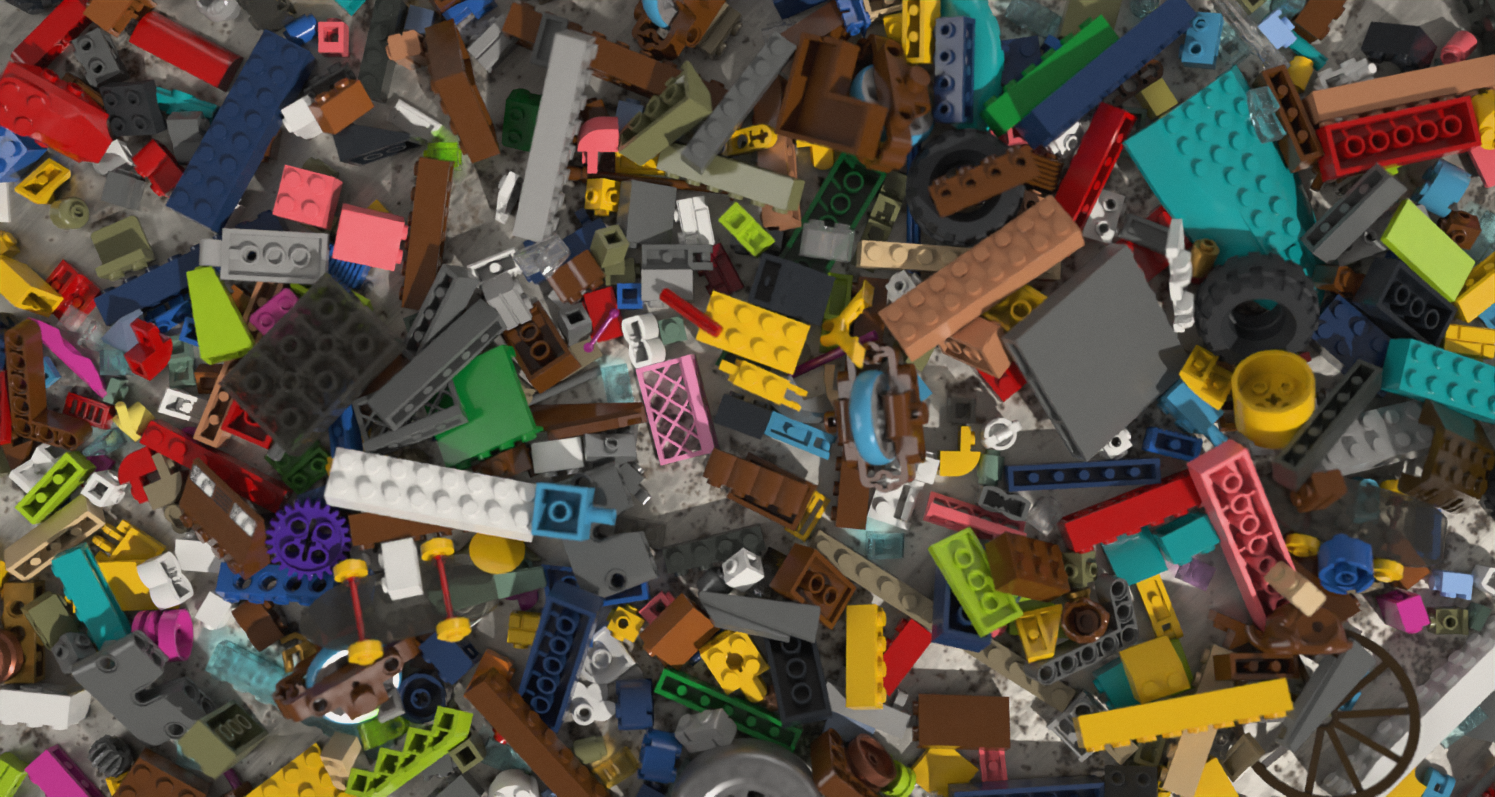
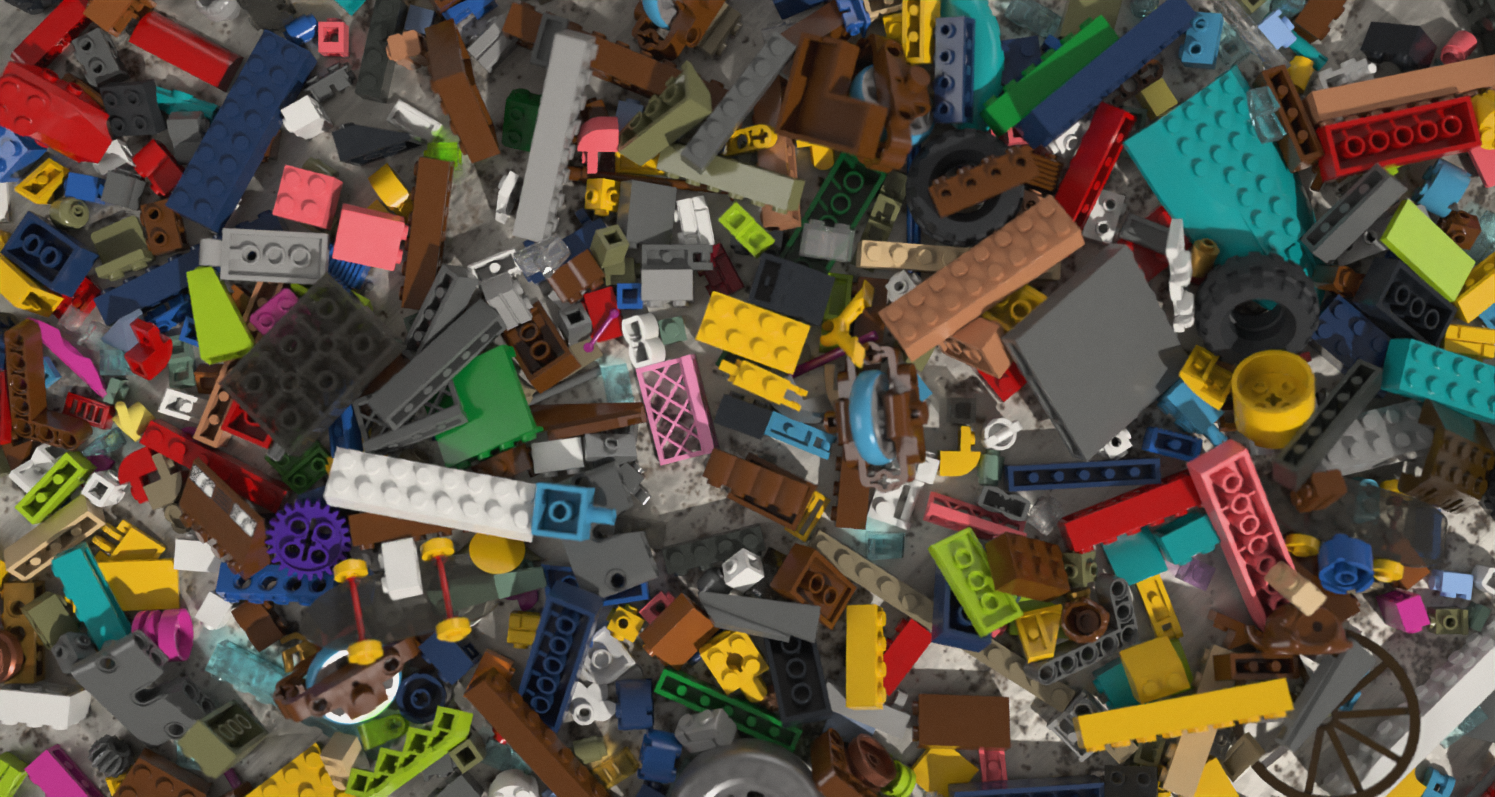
(49, 254): none -> dark blue brick
(84, 187): none -> blue brick
(164, 229): none -> reddish brown brick
(165, 581): white brick -> none
(340, 106): dark orange brick -> none
(391, 708): light grey tile -> none
(392, 191): none -> yellow brick
(691, 313): red axle -> none

